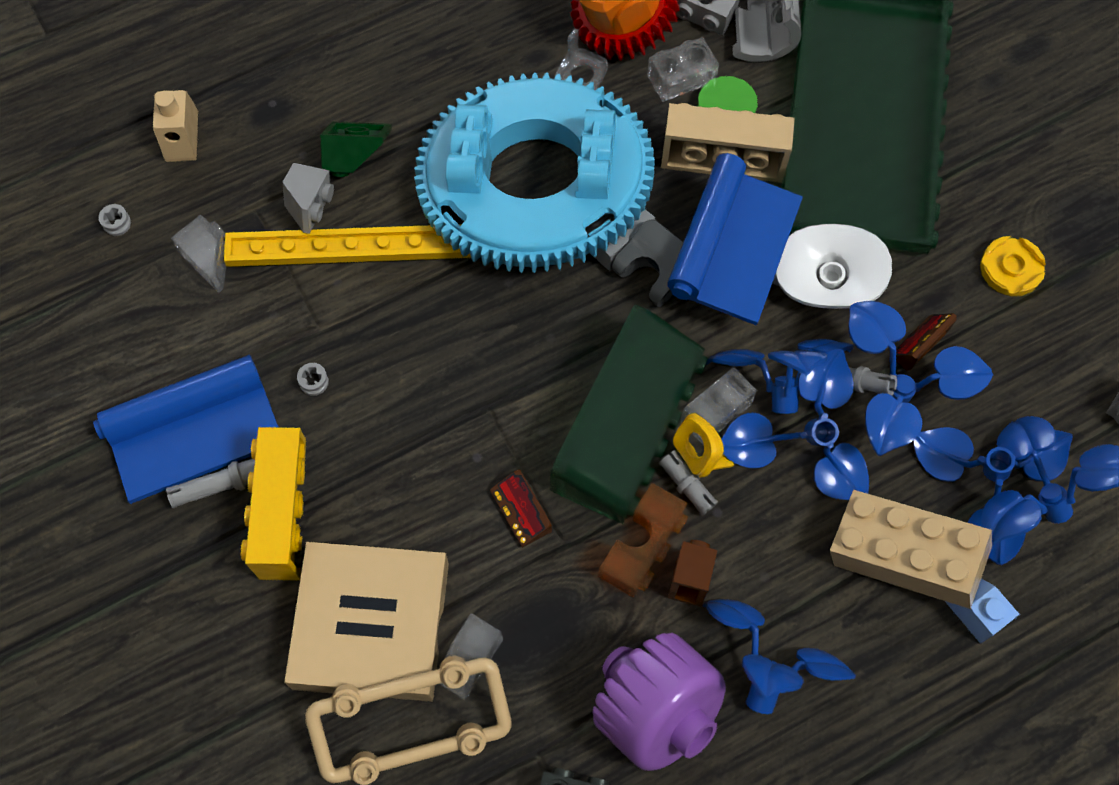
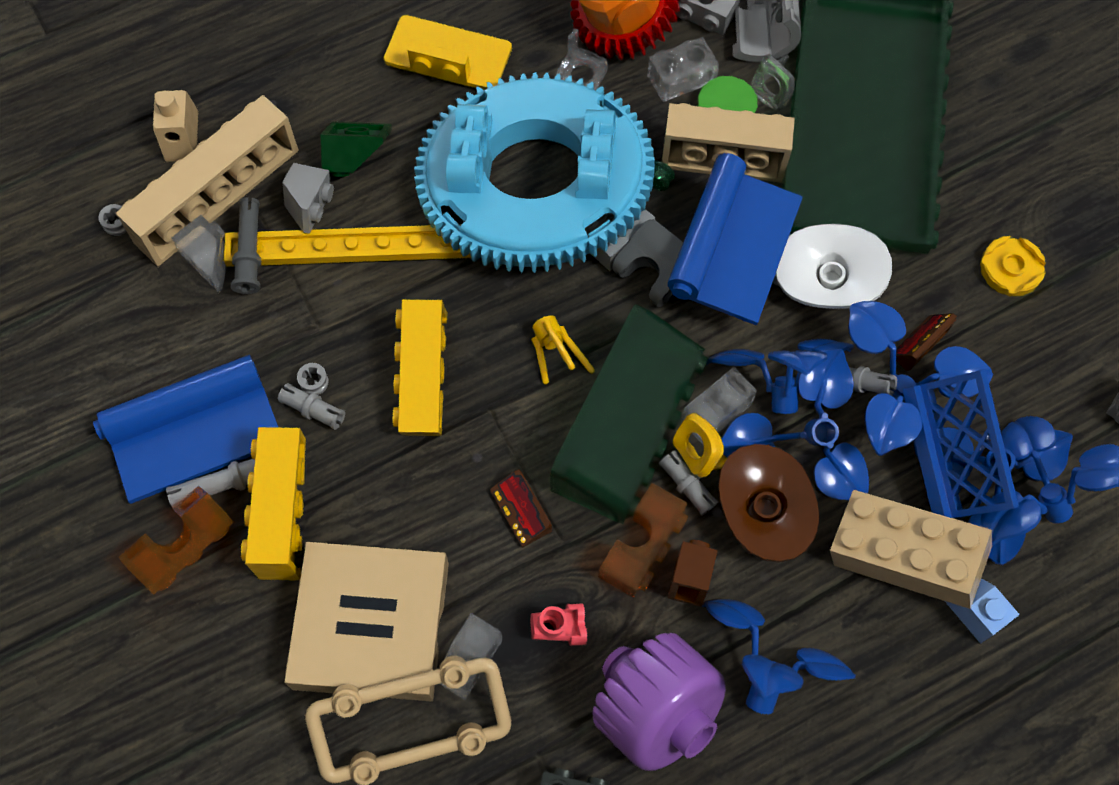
(158, 564): none -> clear orange arch
(209, 178): none -> tan brick
(247, 259): none -> dark grey pin
(311, 406): none -> light grey pin
(420, 367): none -> yellow wedge
(447, 52): none -> yellow bracket
(552, 336): none -> yellow plant
(567, 624): none -> coral plate
(662, 176): none -> clear green bush
(768, 502): none -> reddish brown hat
(771, 67): none -> clear piece
(937, 451): none -> blue fence

